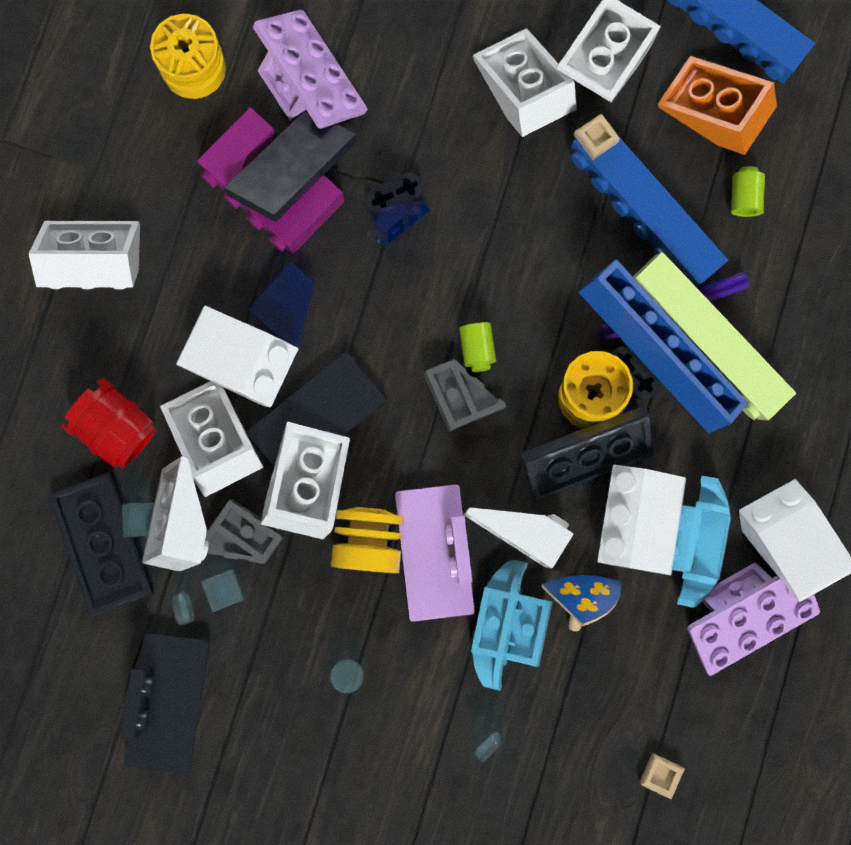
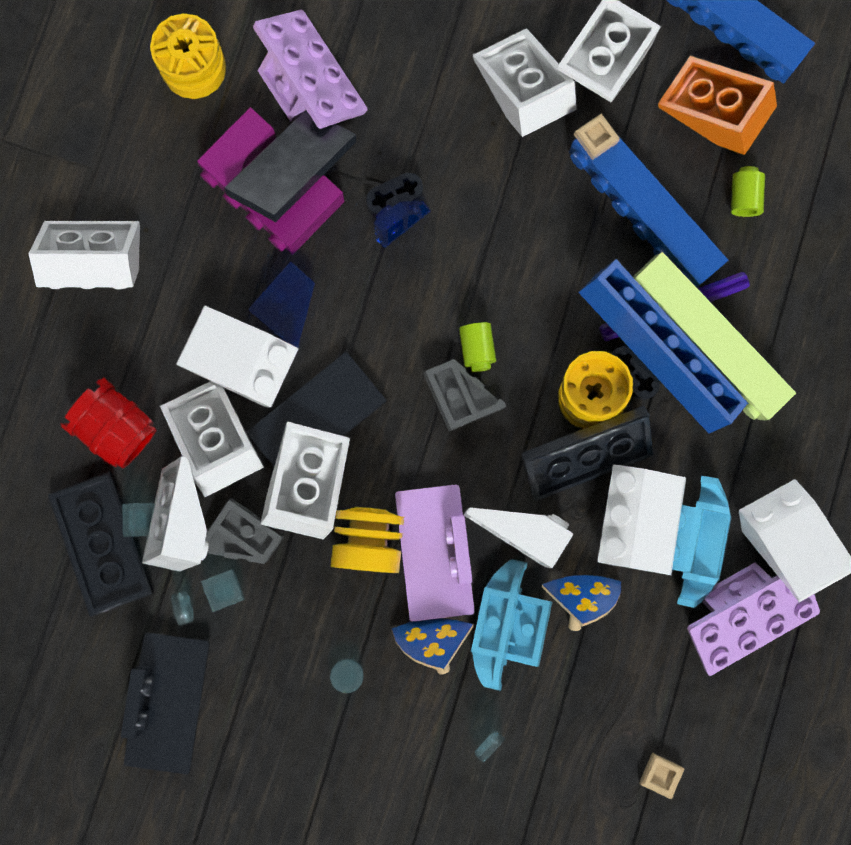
(432, 641): none -> blue shield

